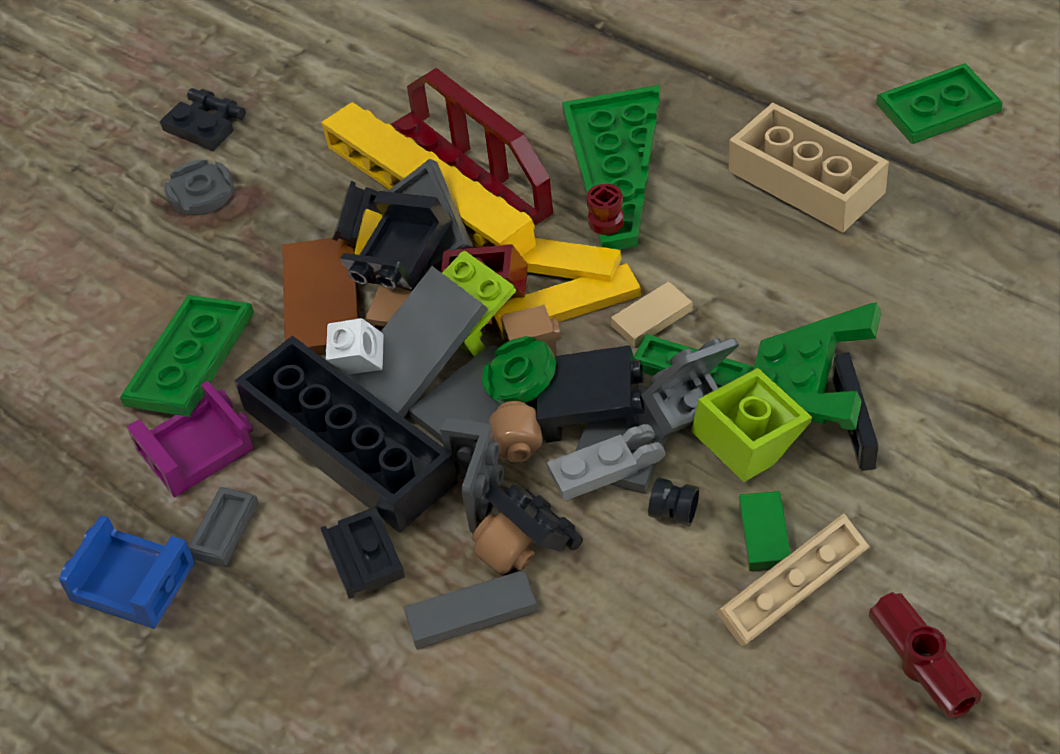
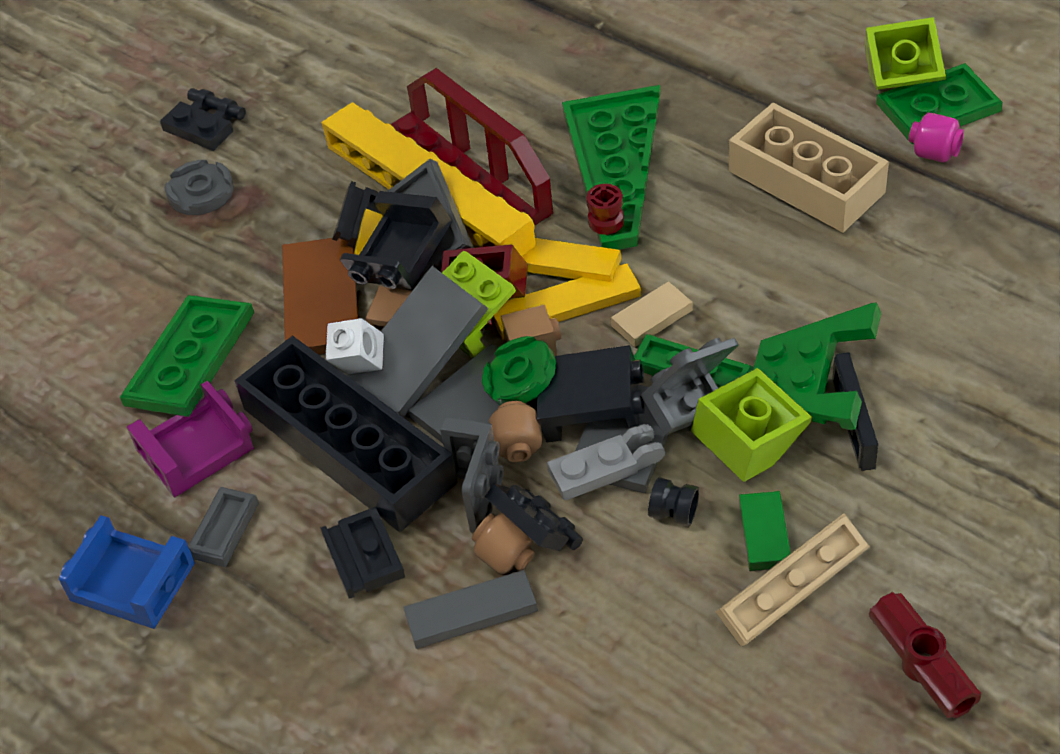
(904, 53): none -> lime slope
(936, 137): none -> dark pink head

